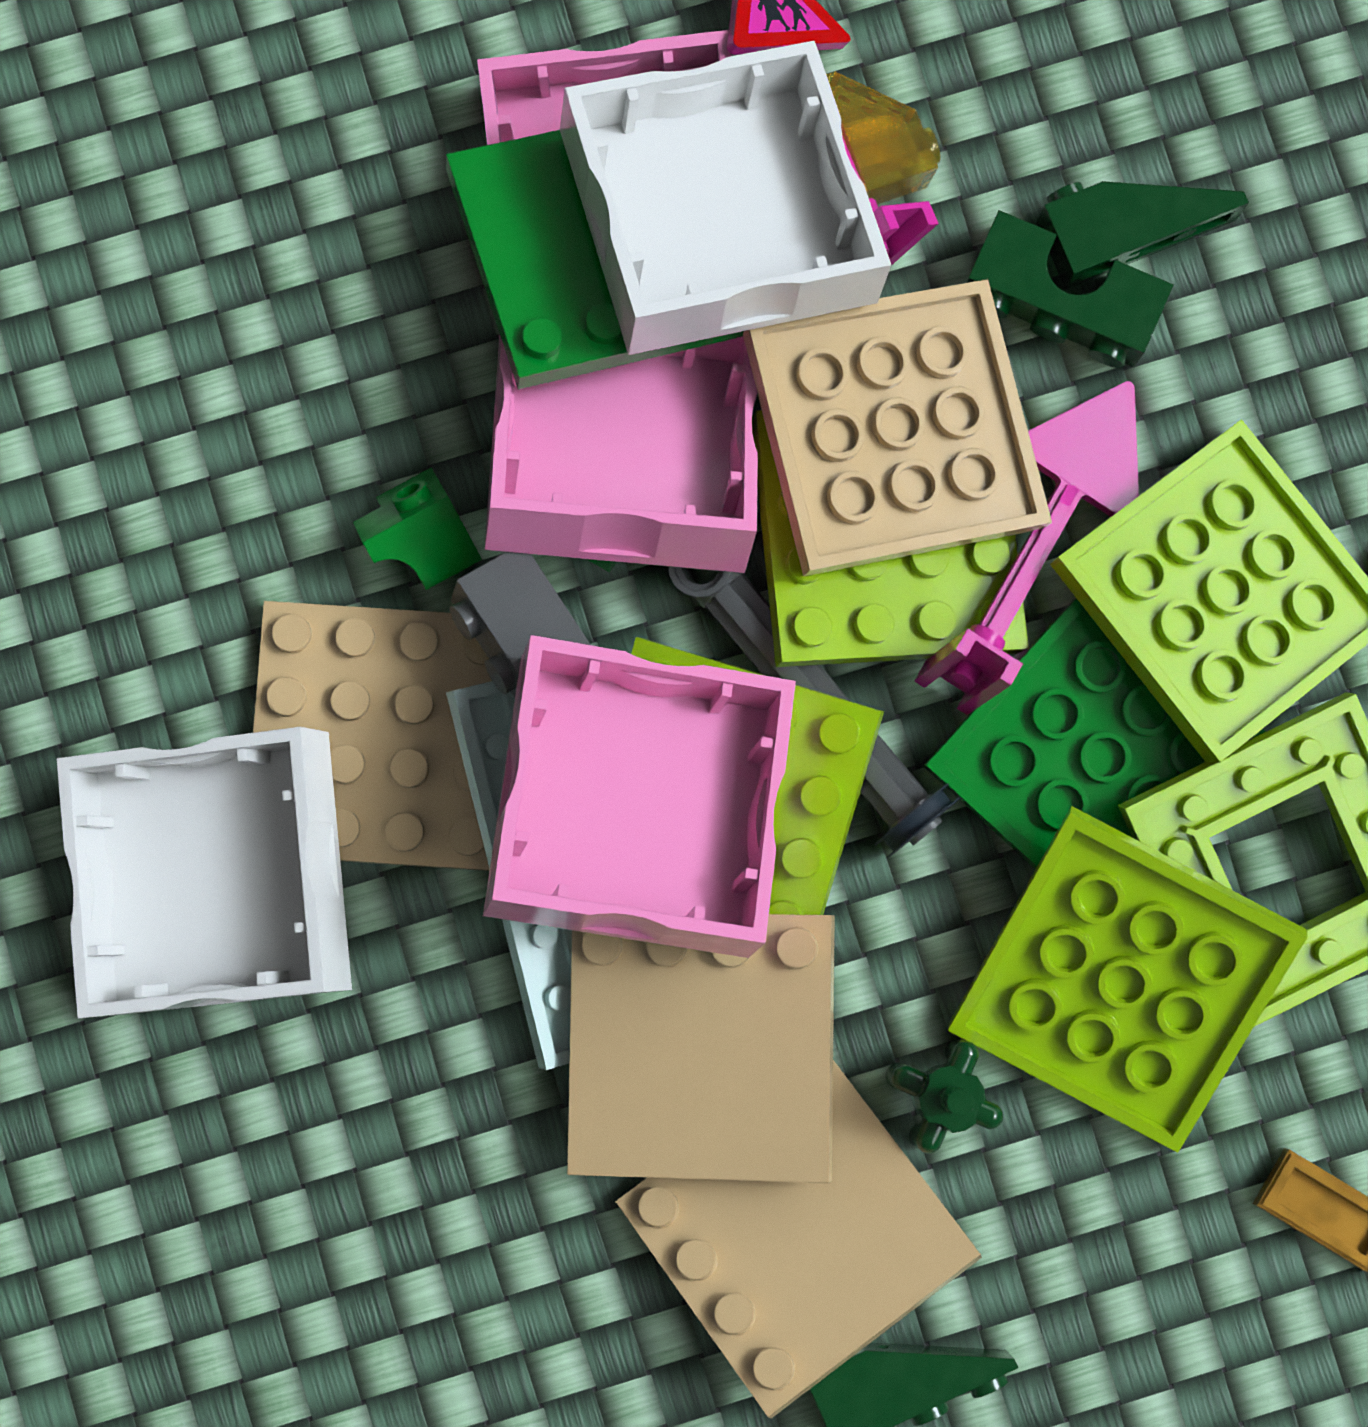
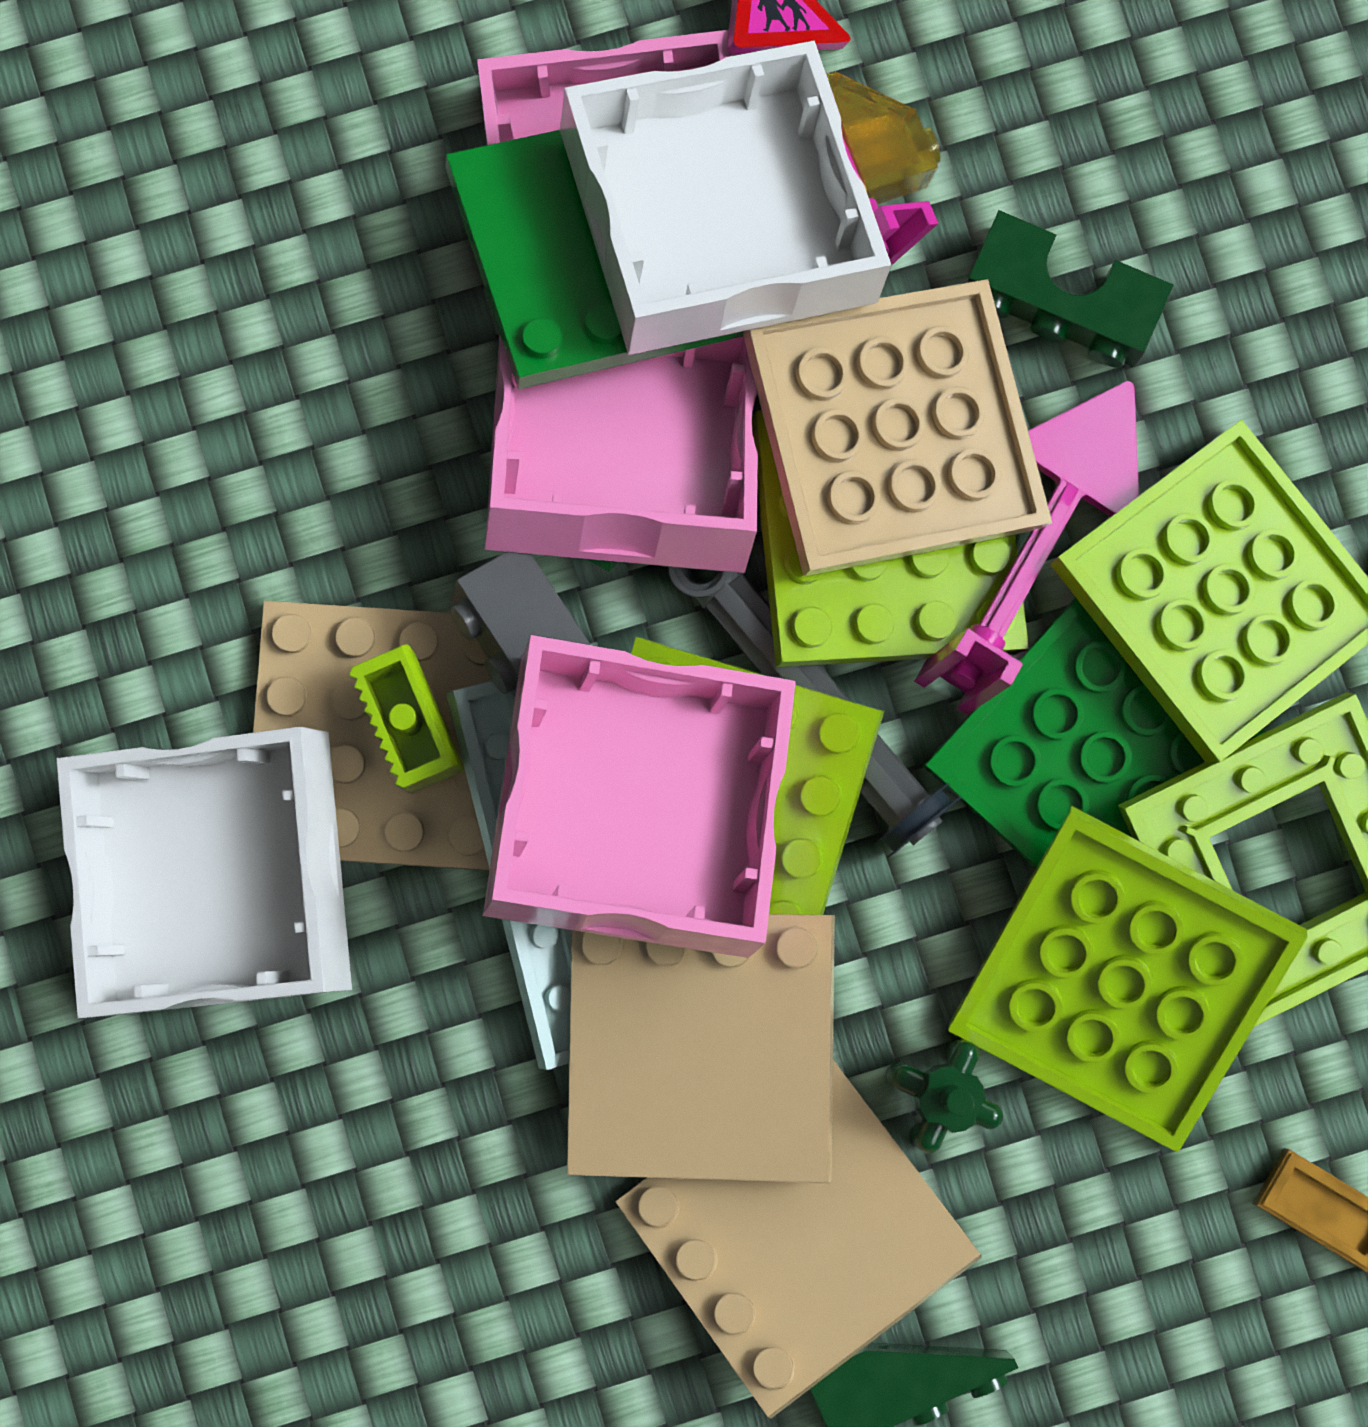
(406, 719): none -> lime brick
(420, 529): green brick -> none
(1128, 223): dark green slope -> none

